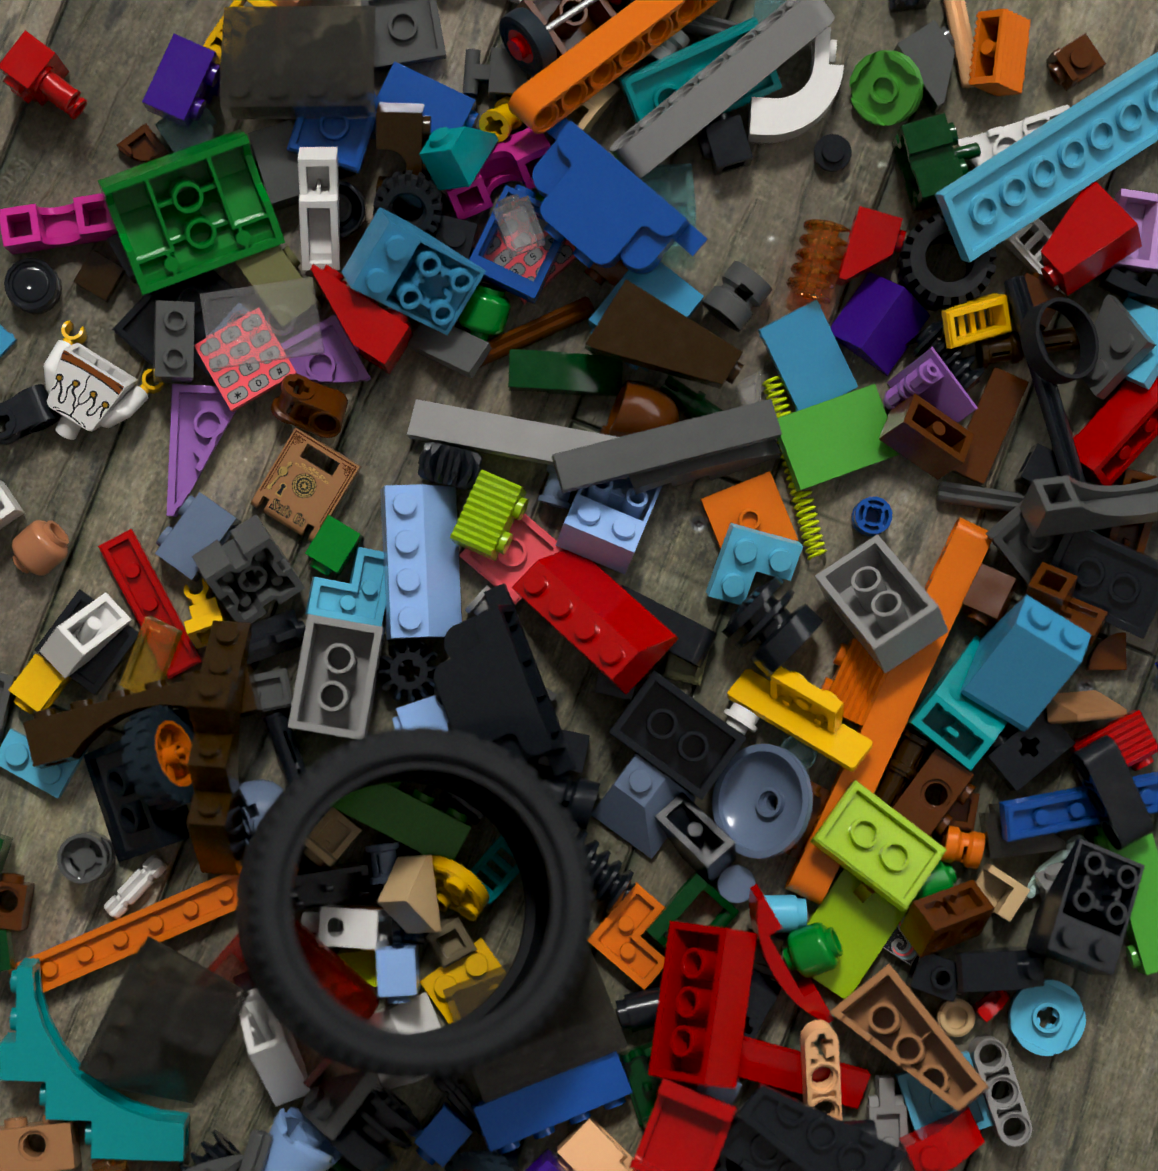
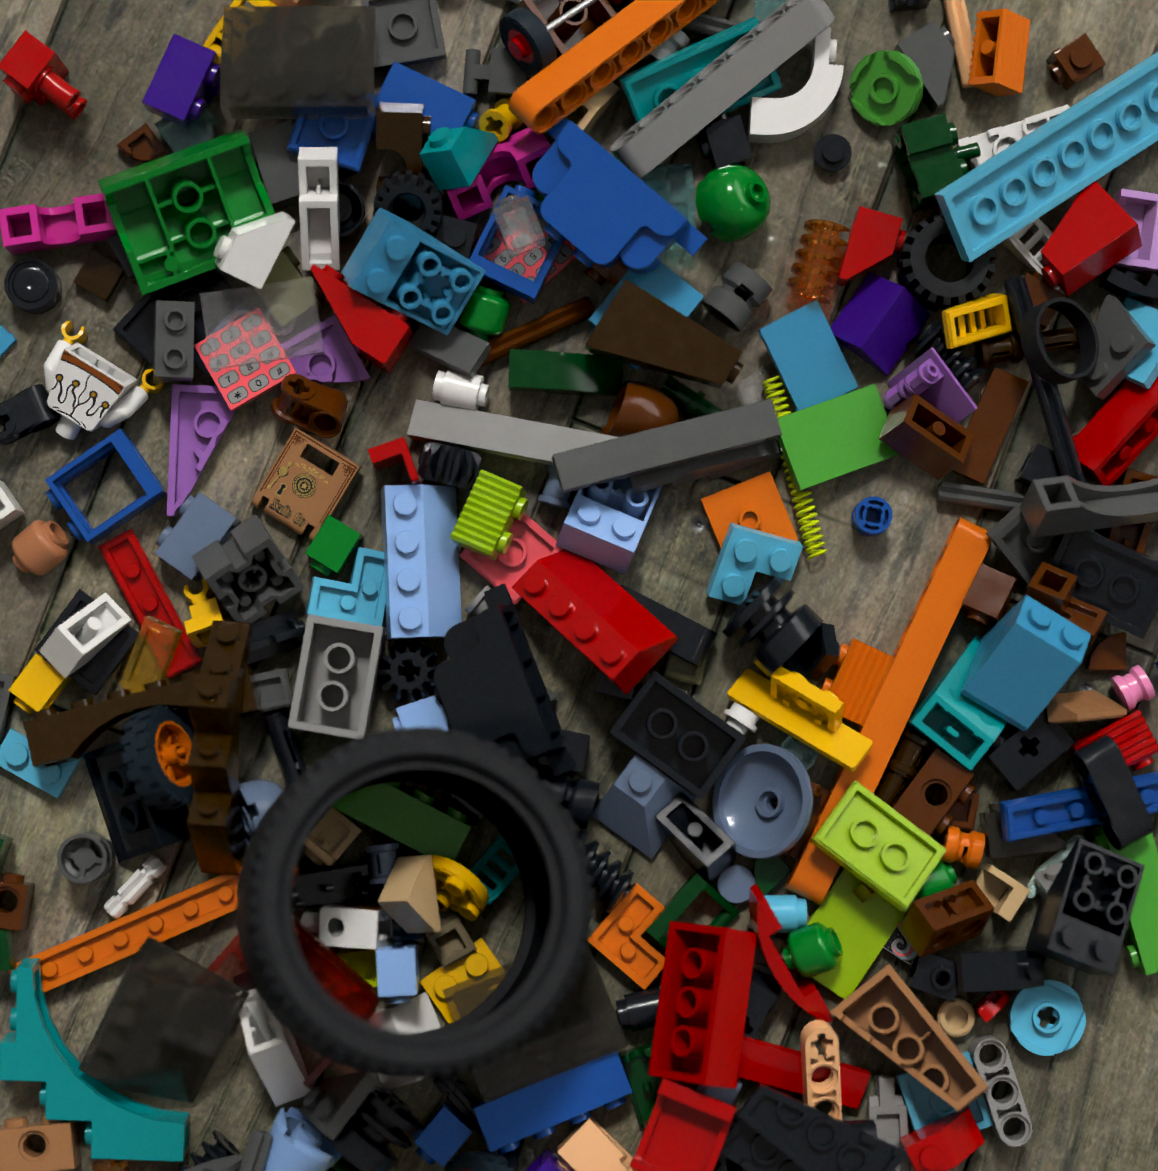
(141, 470): none -> blue window
(253, 248): none -> white slope
(394, 453): none -> red panel
(459, 390): none -> white brick
(733, 202): none -> green cylinder
(769, 872): none -> dark green tile
(815, 654): none -> black bracket
(881, 603): light grey brick -> none
(1132, 687): none -> bright pink wheel

